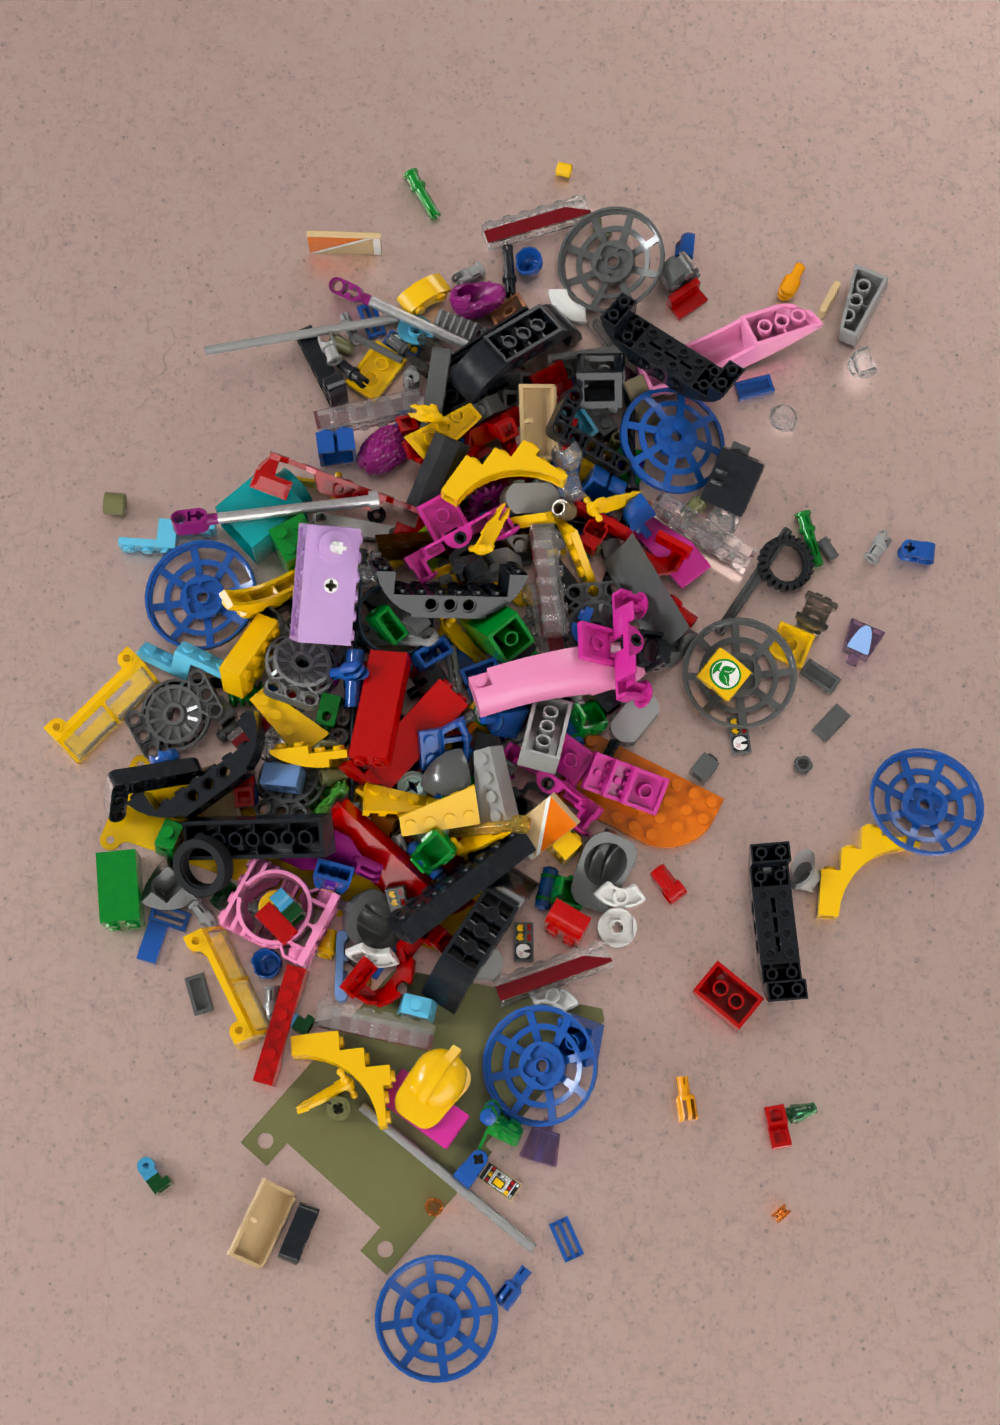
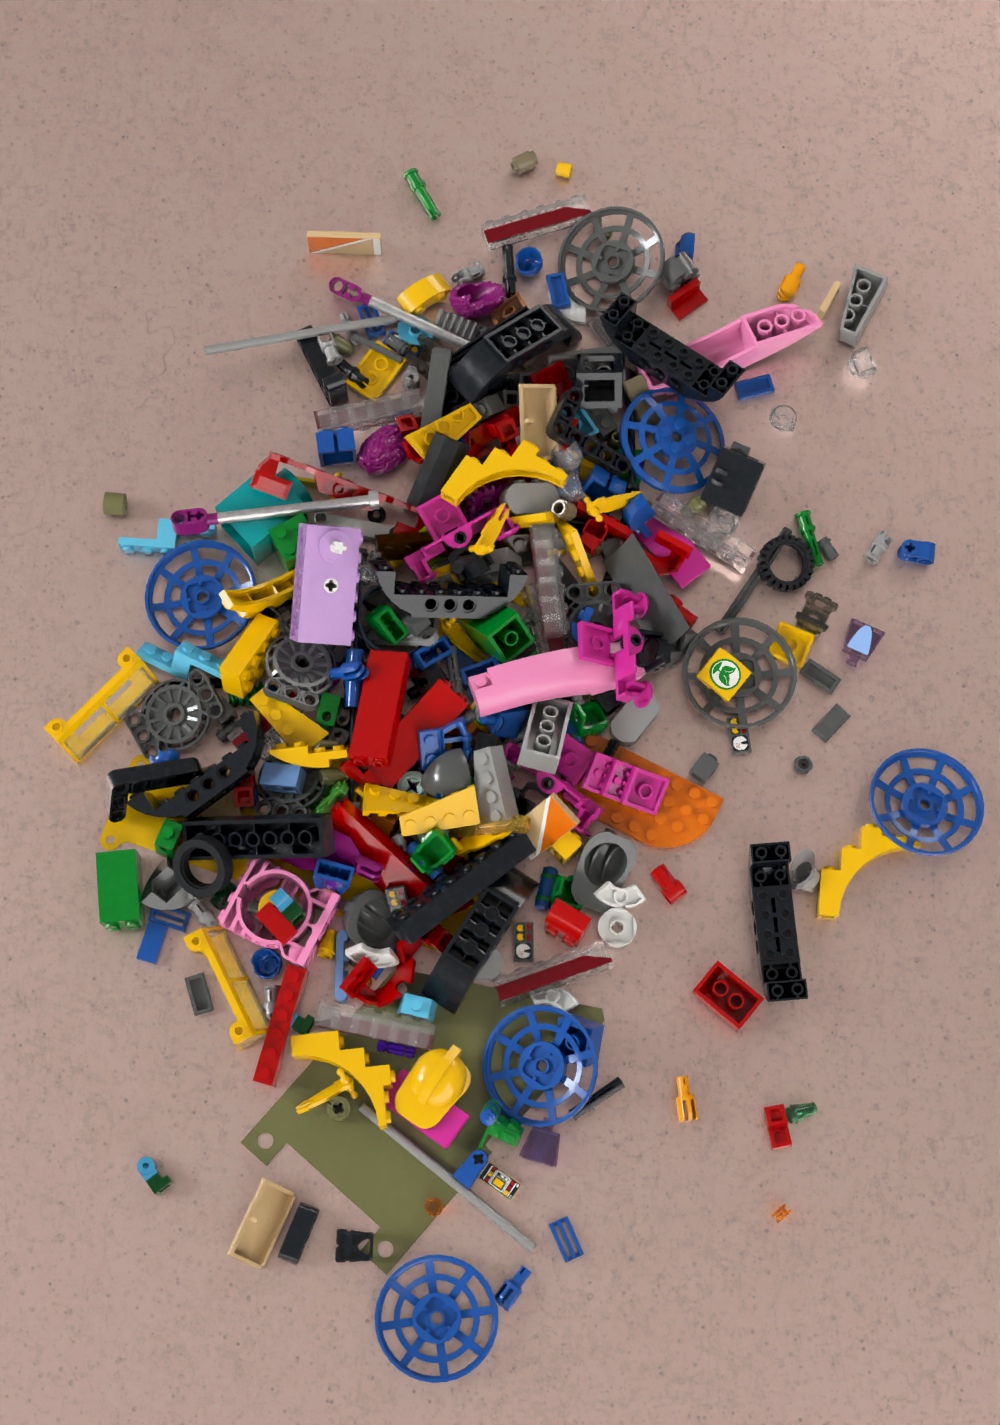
(347, 1246): none -> black piece
(396, 1049): none -> dark purple axle
(428, 414): yellow piece -> none
(524, 162): none -> dark tan brick
(558, 290): none -> blue tile
(600, 1096): none -> black pin

